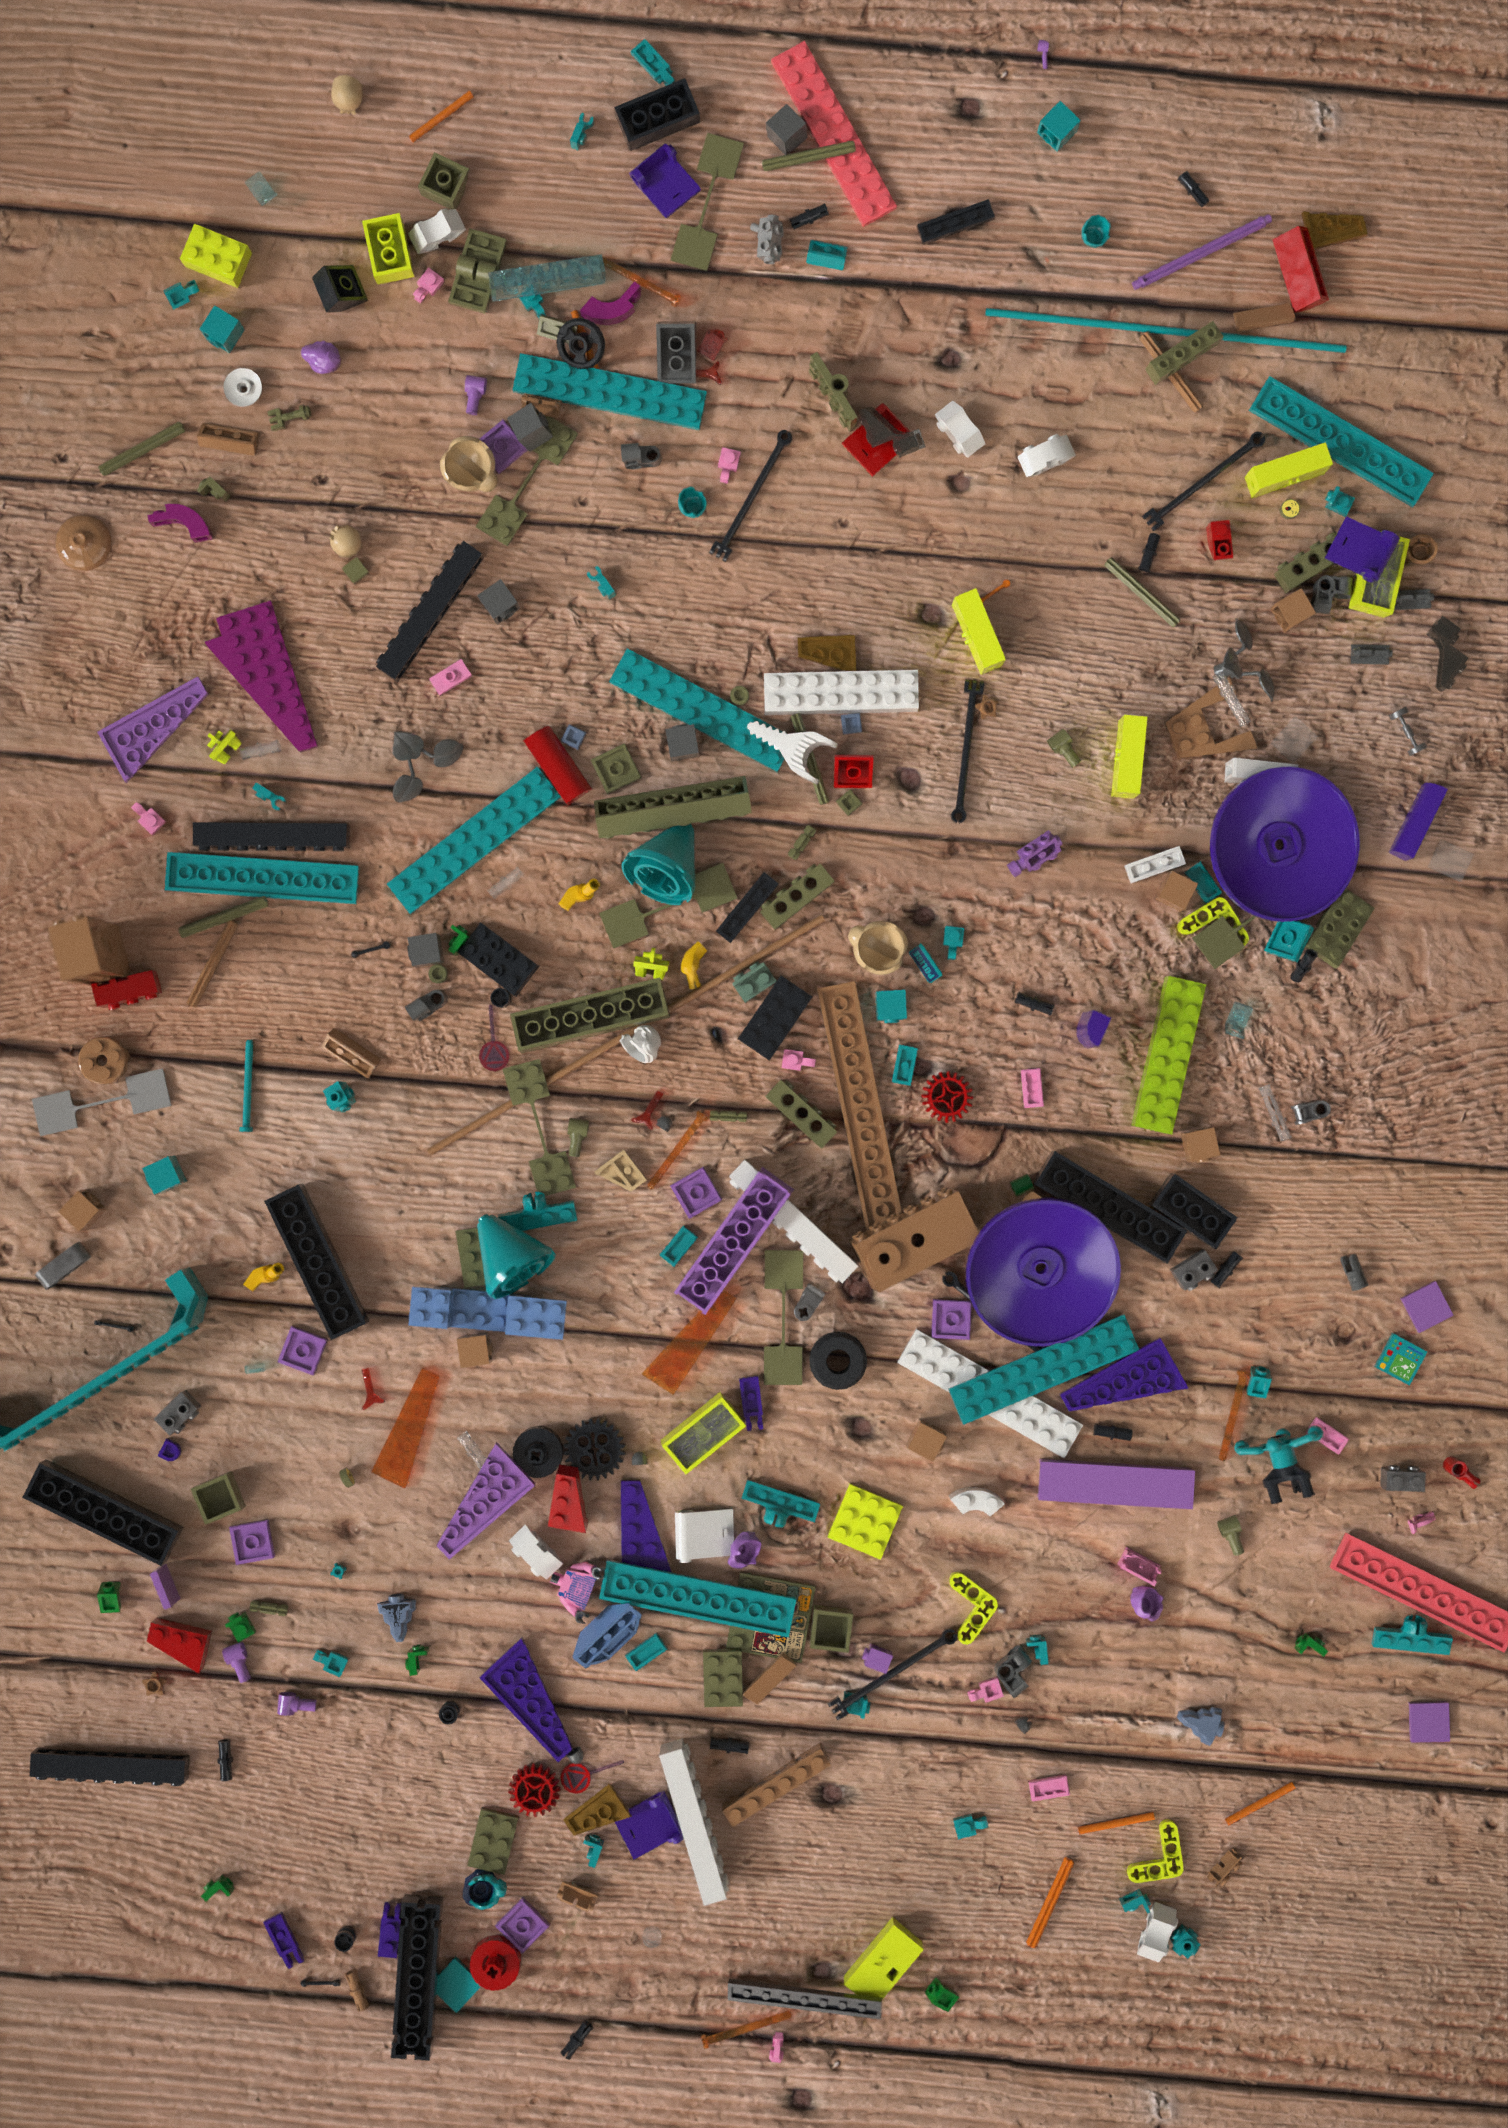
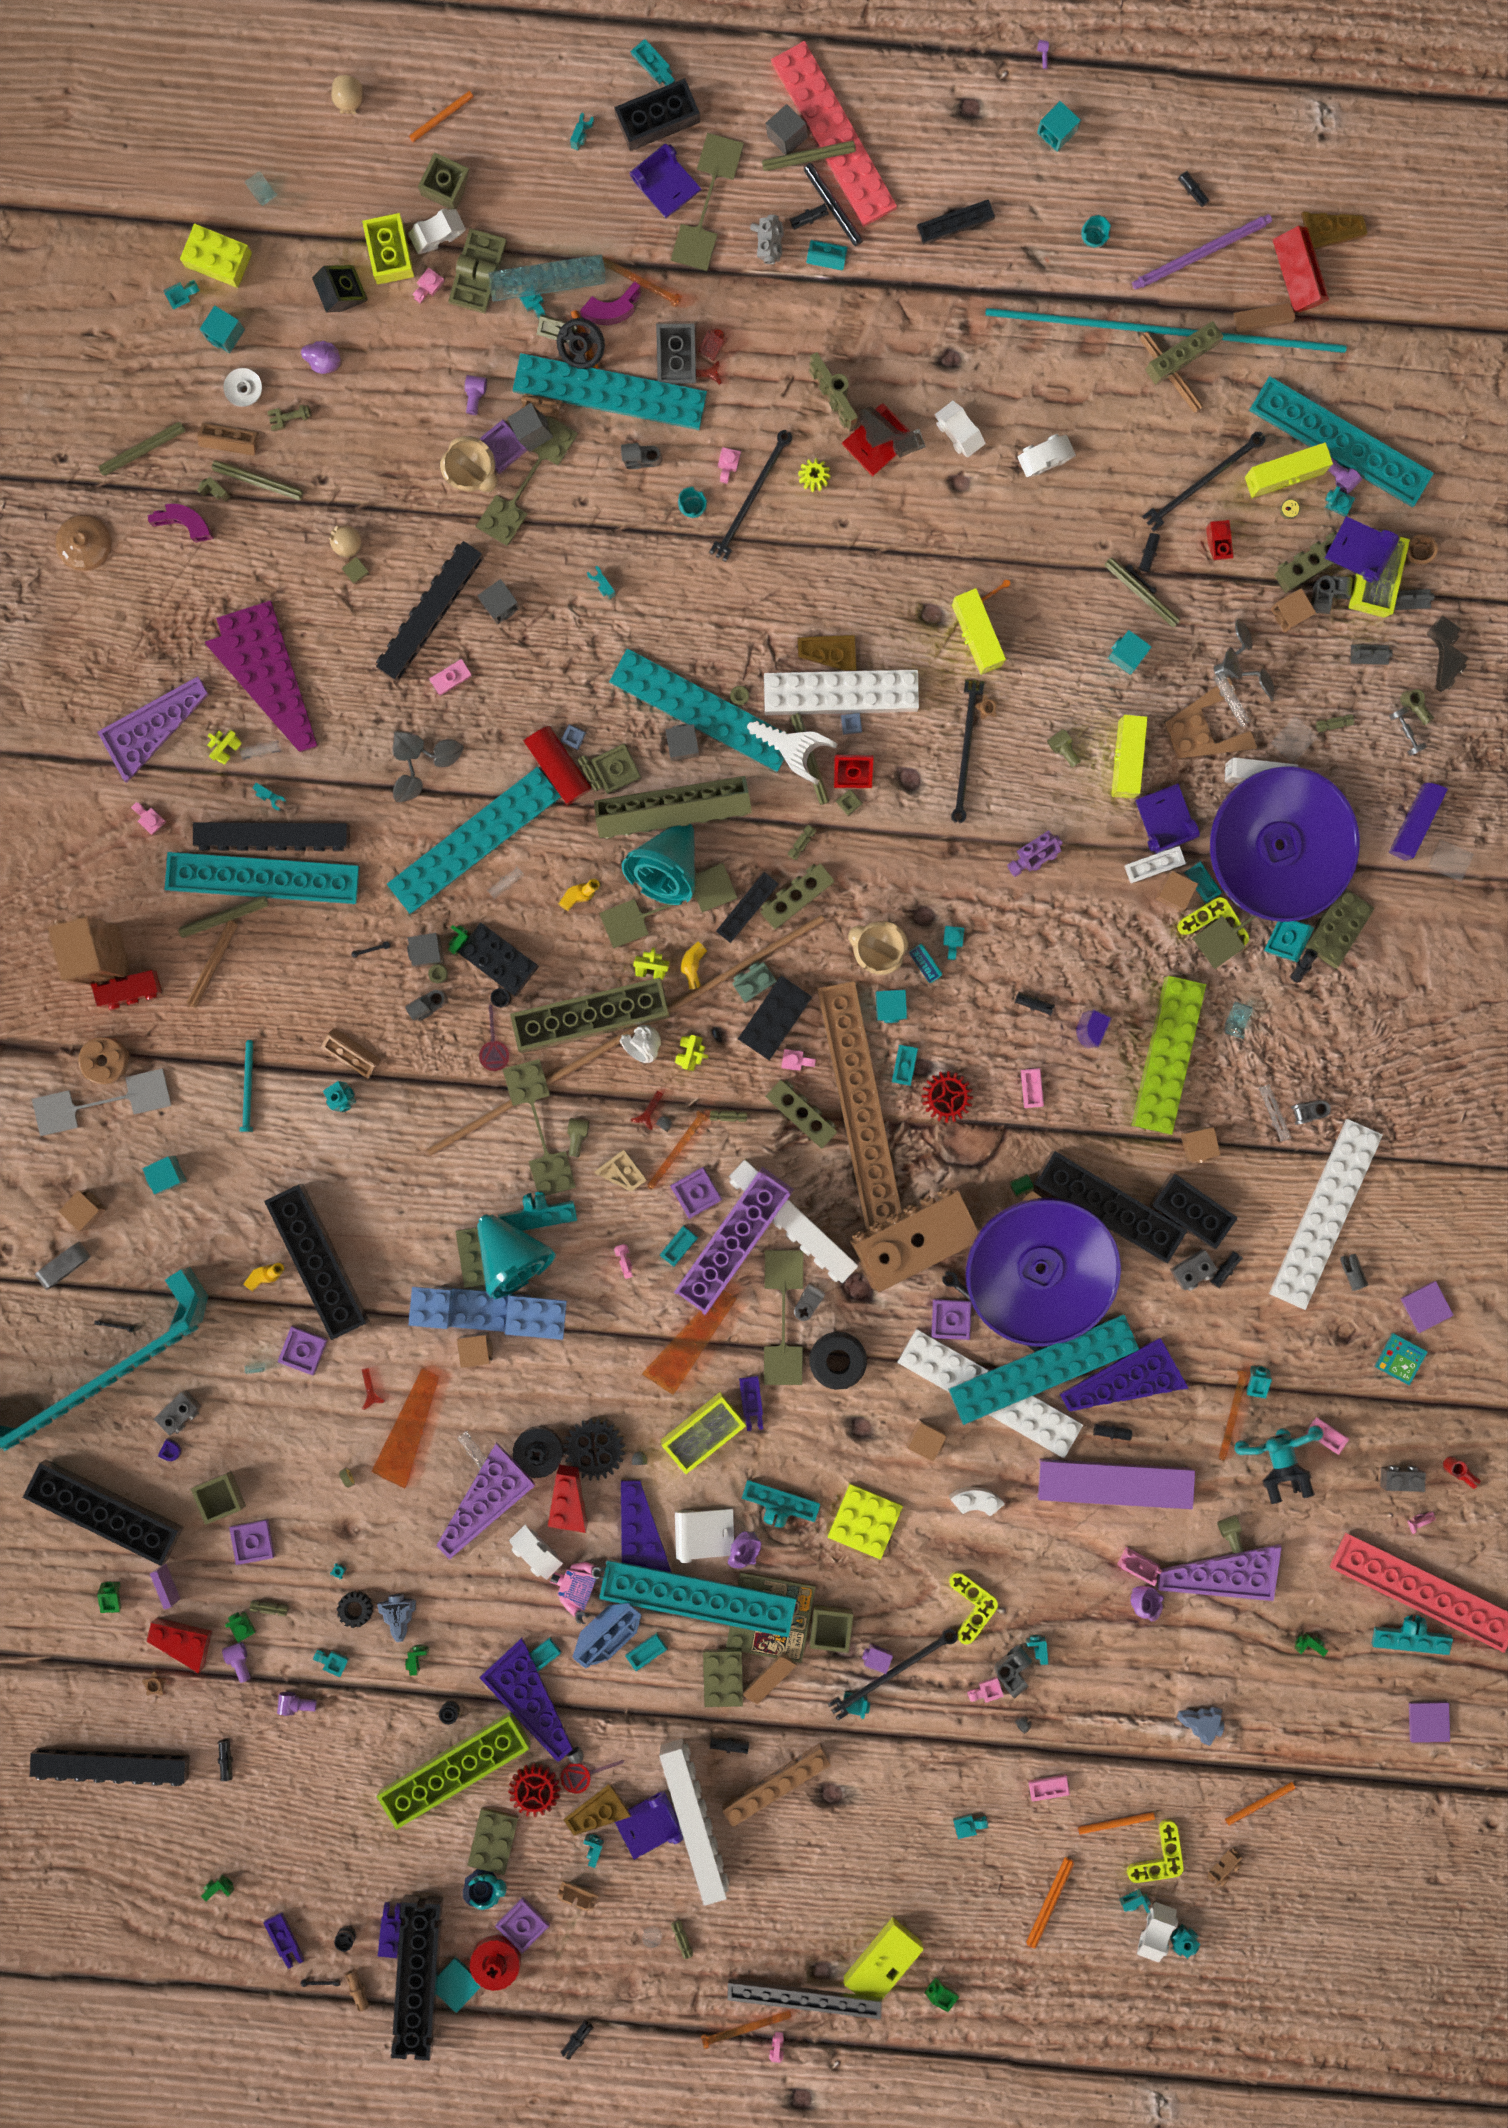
(257, 480): none -> olive axle
(350, 1620): none -> black tyre
(453, 1770): none -> lime brick
(545, 1653): none -> teal tile
(590, 773): none -> olive axle
(625, 1262): none -> bright pink piece
(682, 1939): none -> olive axle
(694, 1052): none -> neon yellow hips
(806, 478): none -> neon yellow gear
(833, 204): none -> black axle
(1129, 568): none -> black hinge
(1129, 652): none -> teal head
(1168, 821): none -> dark purple door
(1237, 1575): none -> medium lavender wing
(1325, 1214): none -> white plate
(1335, 723): none -> olive axle
(1345, 478): none -> medium lavender pin
(1418, 705): none -> olive pin

